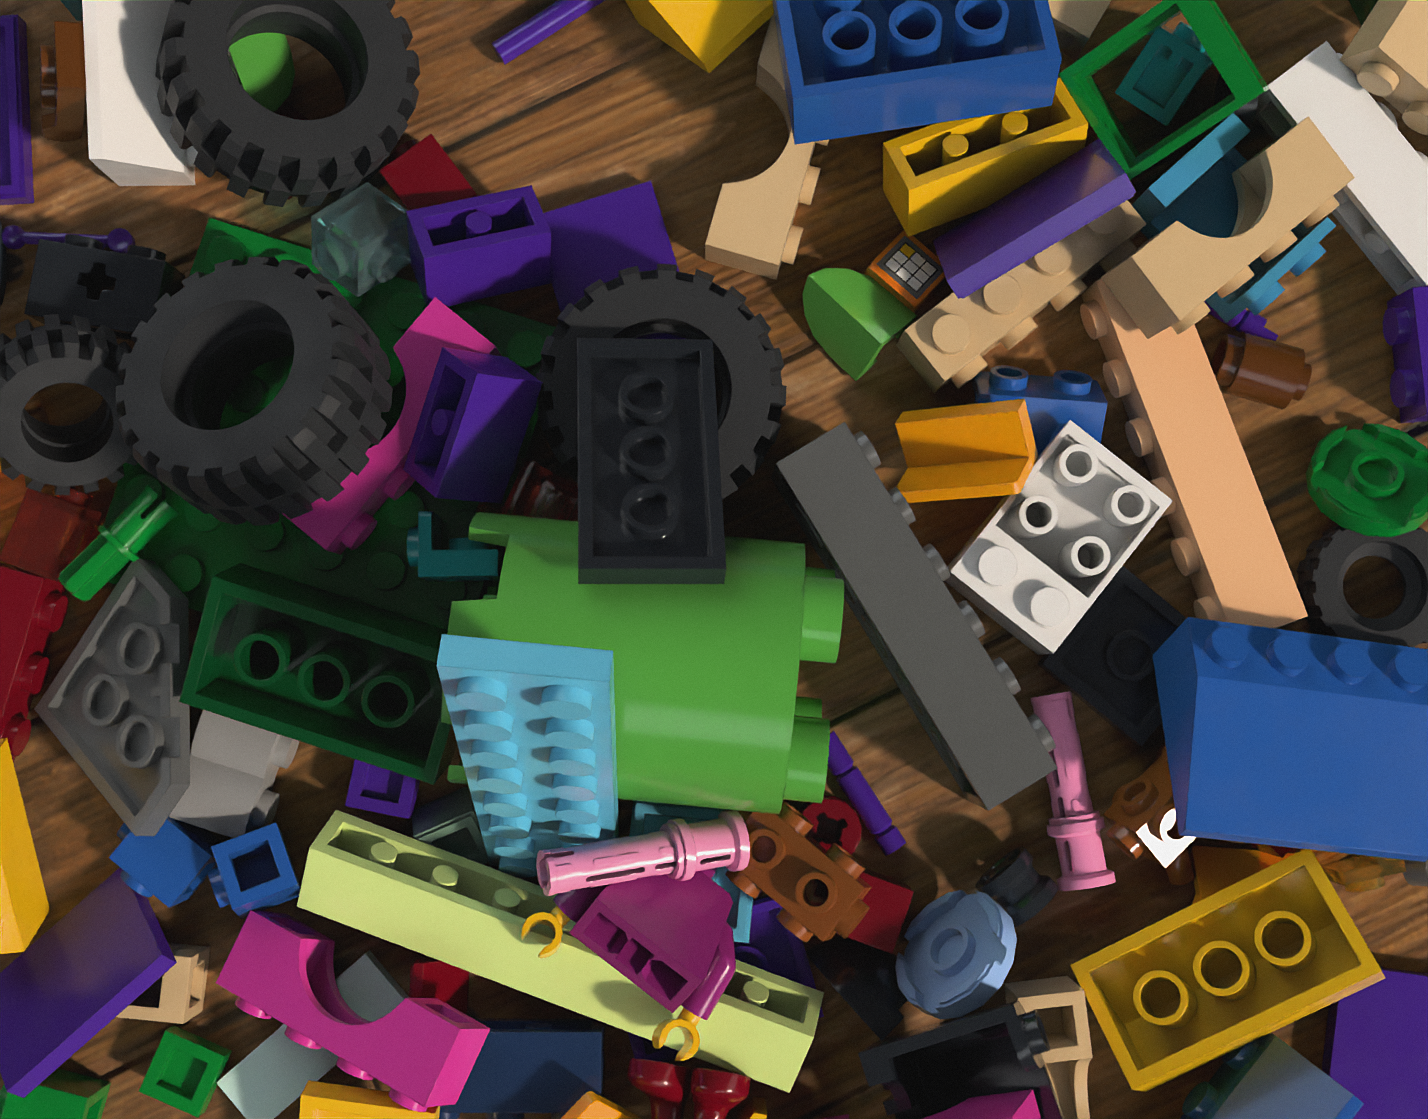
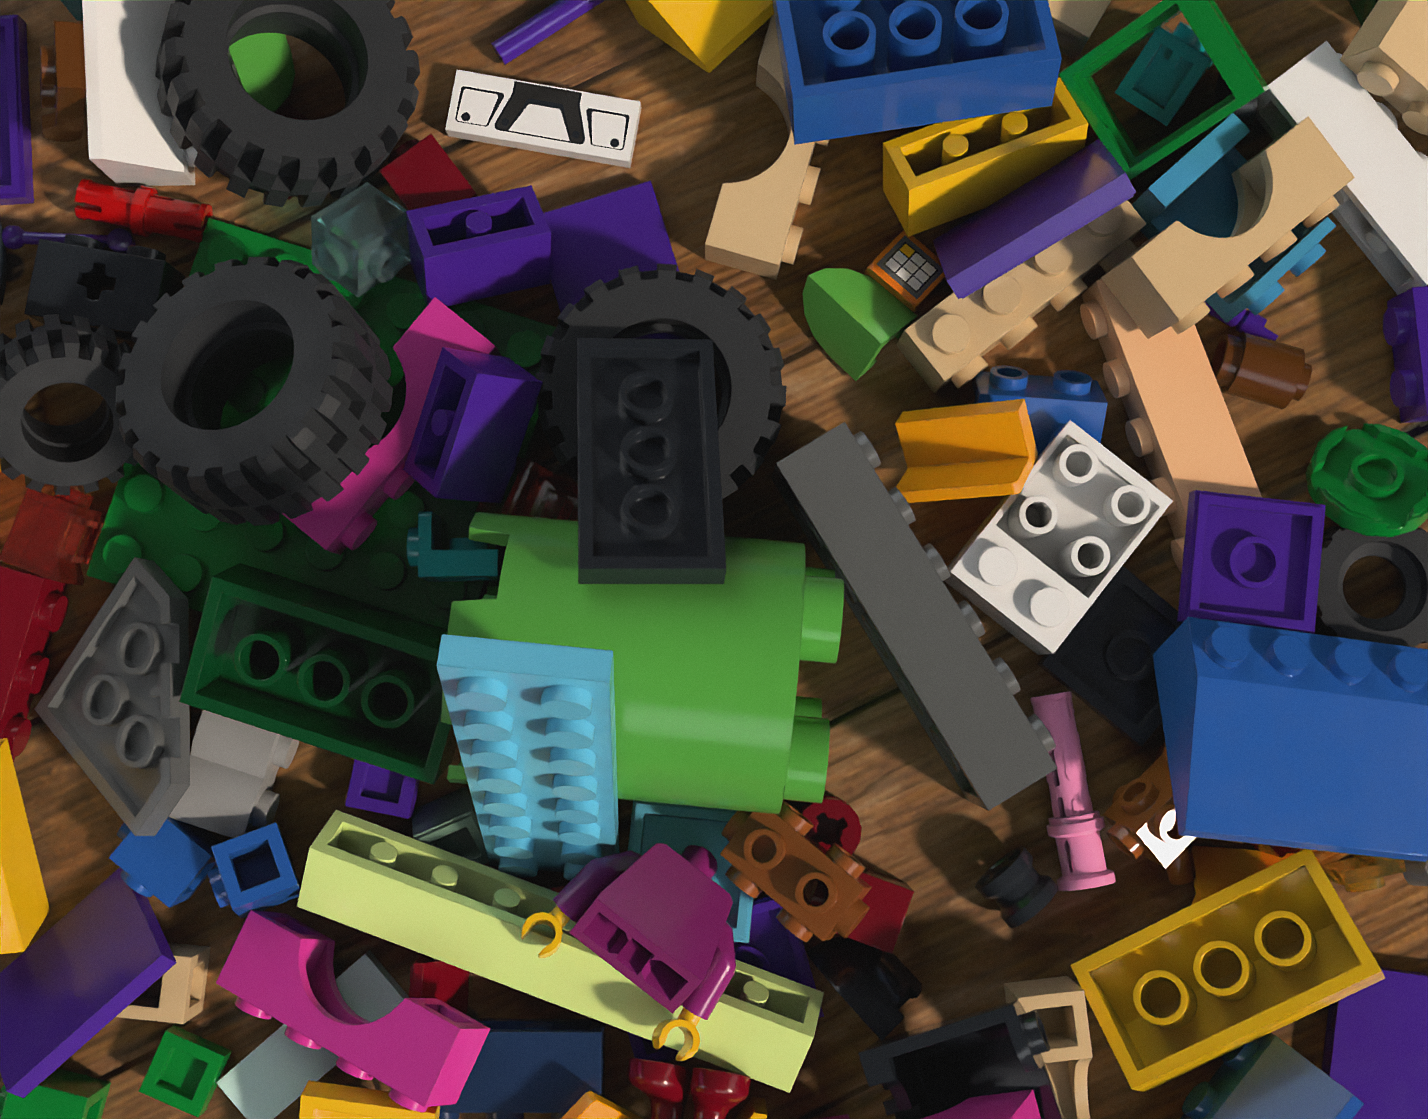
(117, 544): green axle -> none
(141, 210): none -> red pin
(543, 118): none -> white tile
(674, 850): bright pink pin -> none
(863, 797): dark purple wheel -> none
(956, 954): light blue tile -> none
(1251, 561): none -> dark purple tile

